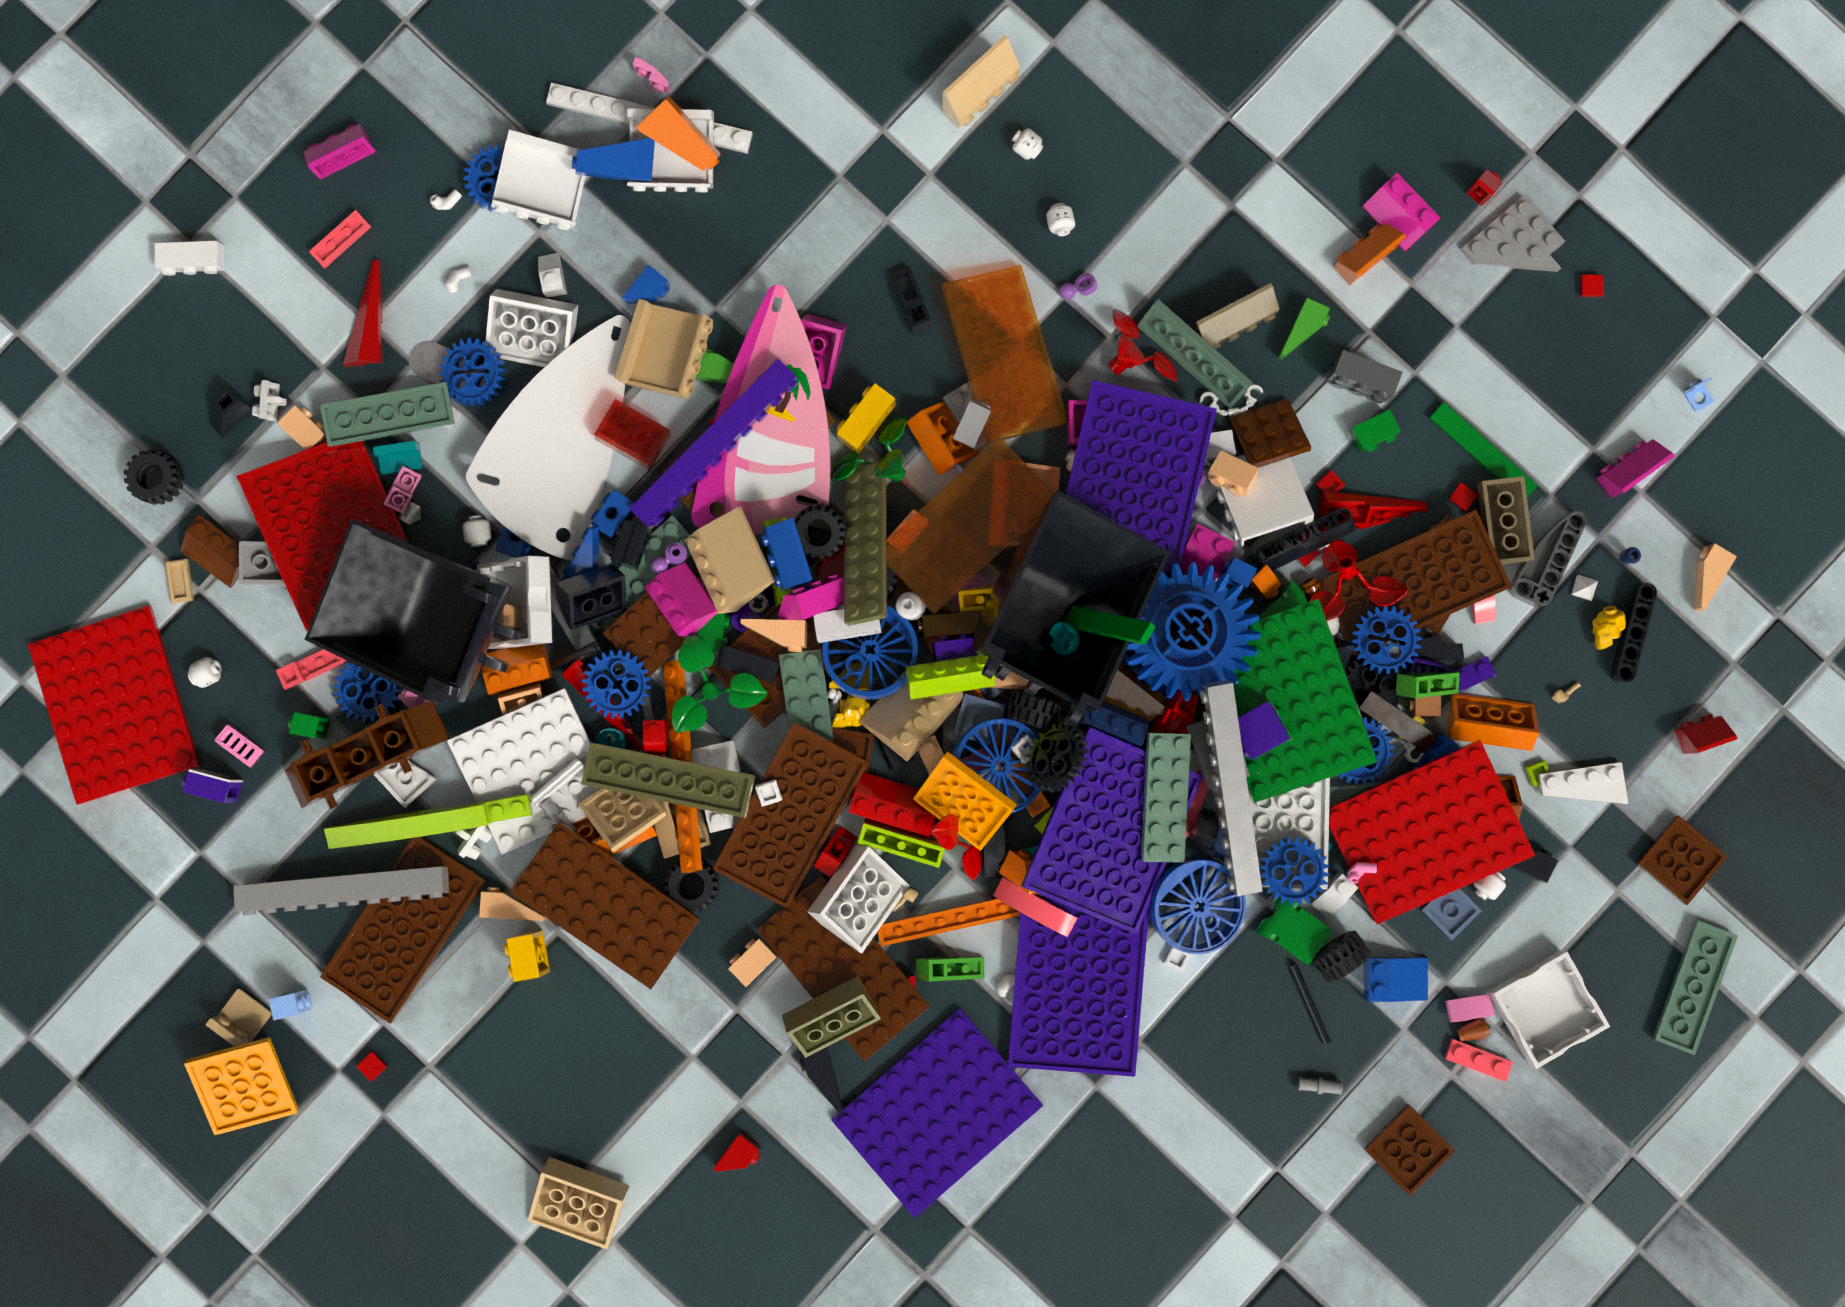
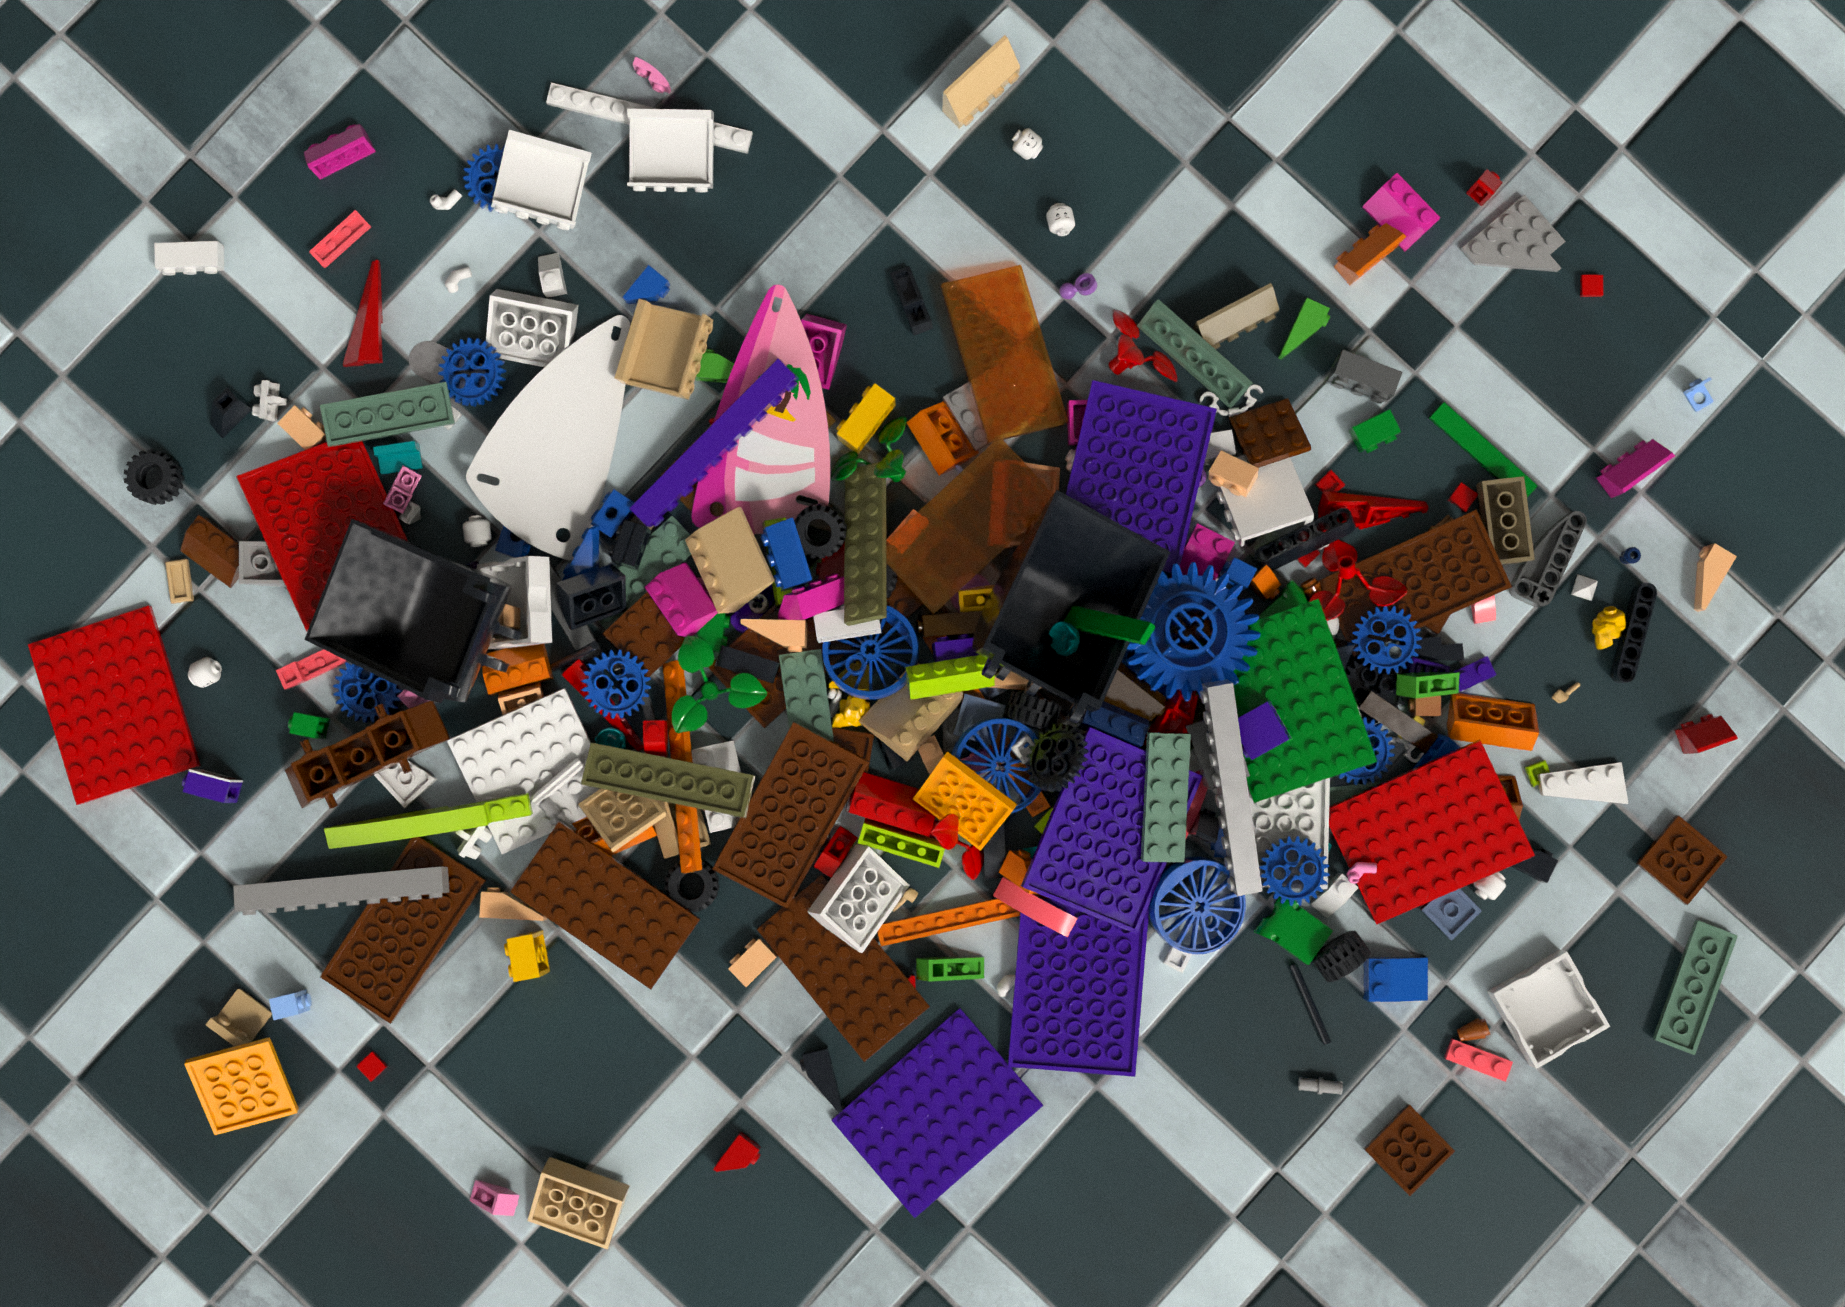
(220, 739): bright pink slope -> none
(494, 1198): none -> bright pink slope
(618, 161): blue slope -> none
(632, 434): clear red brick -> none
(660, 564): medium lavender plate -> none
(676, 132): orange slope -> none
(768, 792): white tile -> none
(831, 1017): olive slope -> none
(910, 606): white head -> none
(972, 422): light grey hinge -> none
(1470, 1008): bright pink slope -> none

